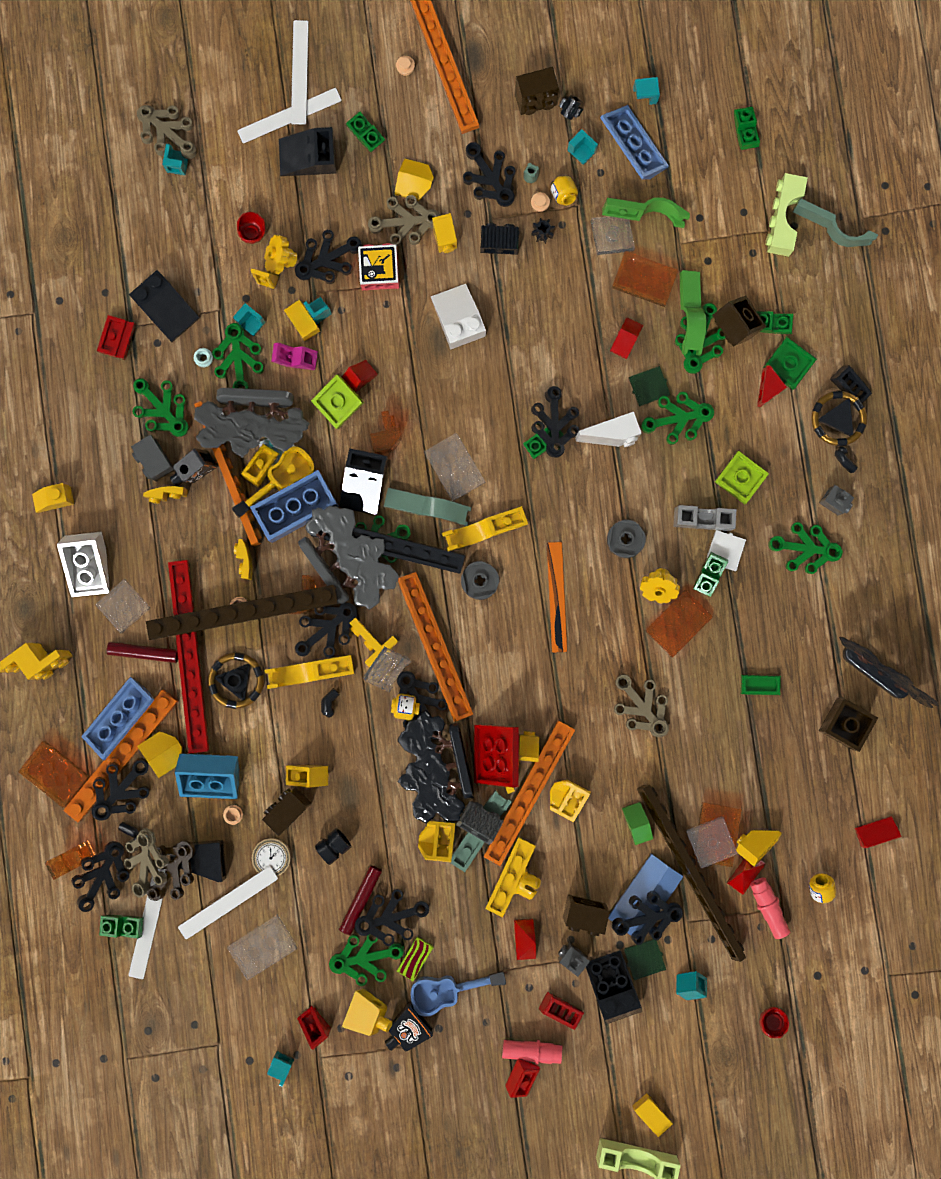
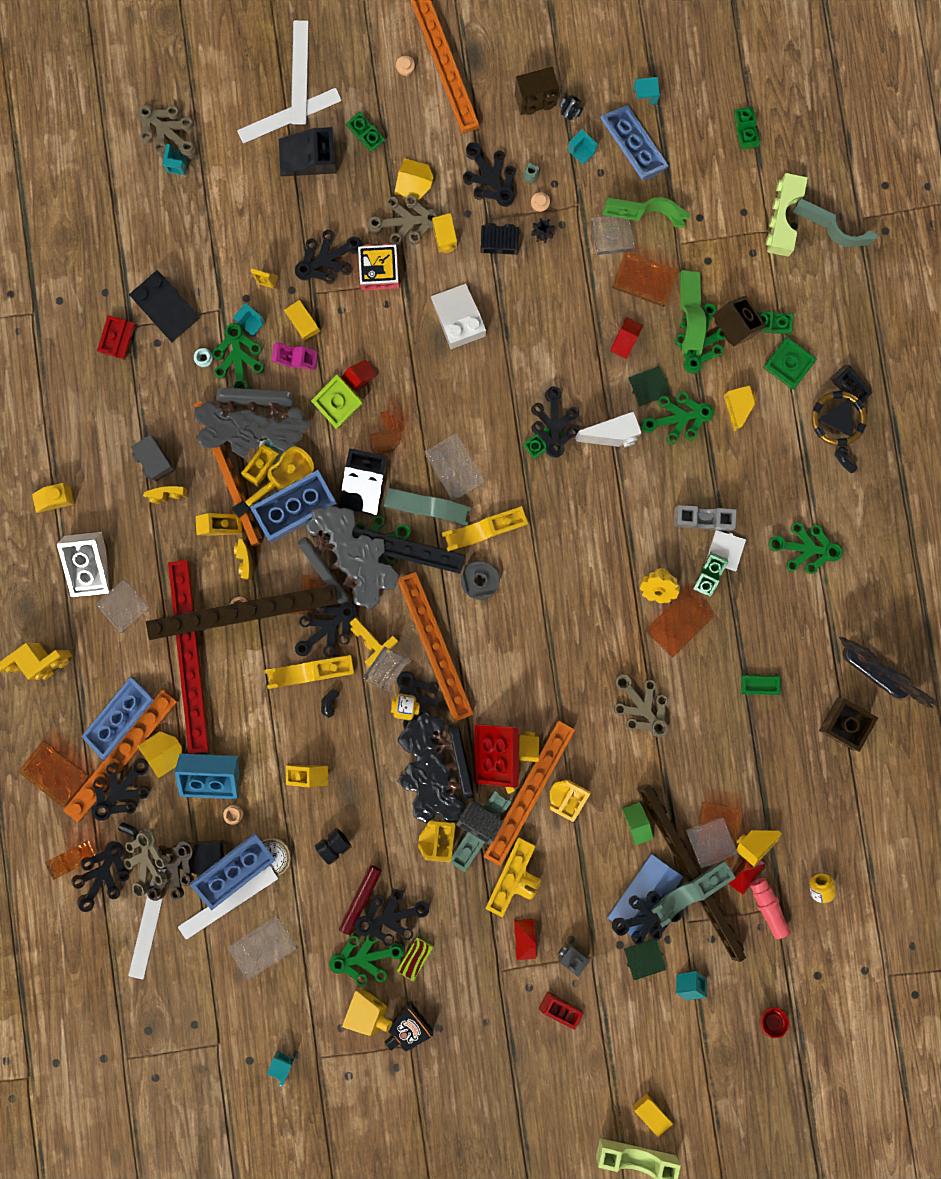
(121, 925): green slope -> none
(142, 652): dark red piece -> none
(162, 410): green plant -> none
(193, 467): black torso -> none
(218, 524): none -> yellow slope
(232, 872): none -> medium blue slope
(235, 680): black piece -> none
(251, 227): red hair -> none
(279, 255): yellow plant -> none
(284, 813): dark brown brick -> none
(314, 1027): red slope -> none
(318, 310): teal panel -> none
(433, 994): medium blue piece -> none
(521, 1079): red slope -> none
(532, 1051): coral piece -> none
(556, 597): orange sticker -> none
(564, 190): yellow head -> none
(586, 915): dark brown brick -> none
(613, 987): black slope -> none
(634, 532): dark grey plate -> none
(693, 891): none -> sand green piece
(739, 405): none -> yellow slope
(741, 477): lime plate -> none
(770, 386): red slope -> none
(837, 500): dark grey brick -> none
(877, 832): red slope -> none

